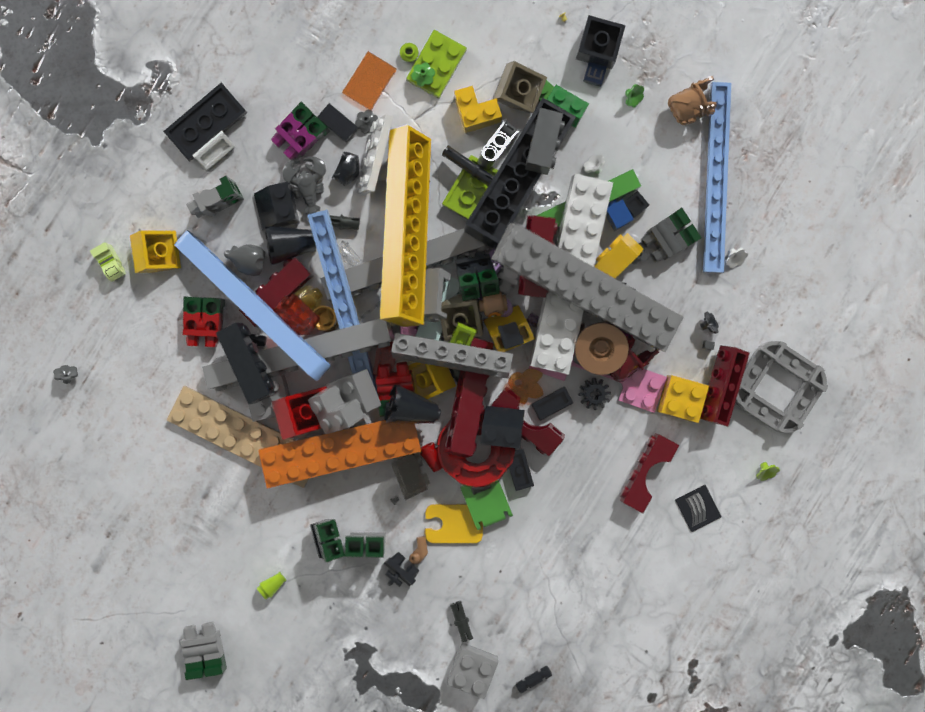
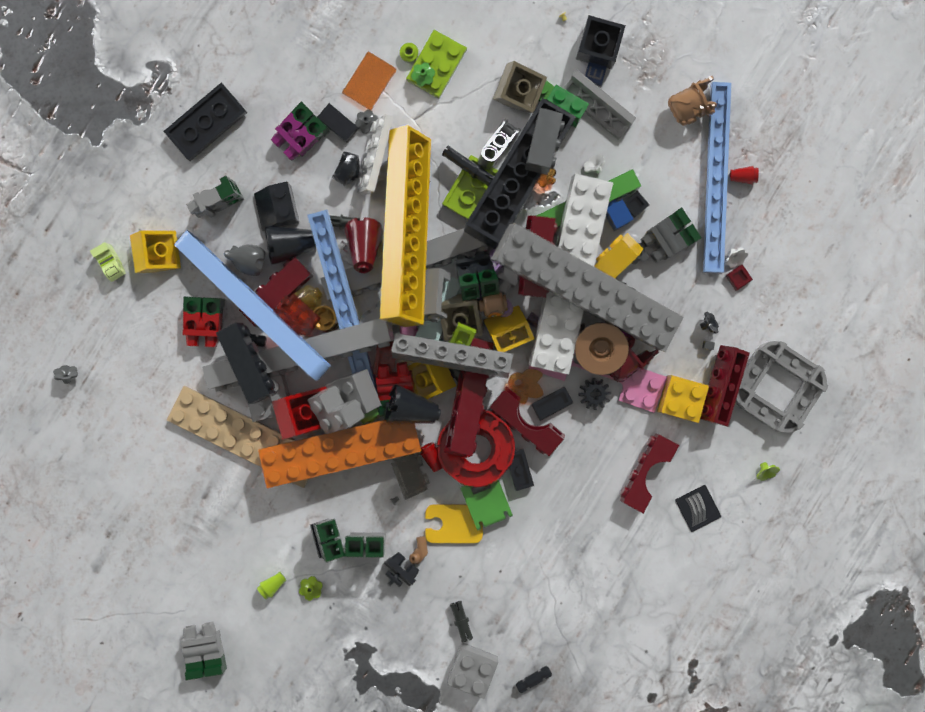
(214, 150): white tile -> none
(306, 182): dark grey animal -> none
(314, 585): none -> lime plant
(363, 242): none -> dark red cone
(370, 416): none -> bright green plate
(475, 115): yellow brick -> none
(502, 427): black slope -> none
(510, 335): black panel -> none
(547, 179): none -> clear orange plant
(605, 101): none -> light grey fence
(634, 95): bright green plant -> none
(739, 277): none -> dark red tile
(745, 175): none -> red cone

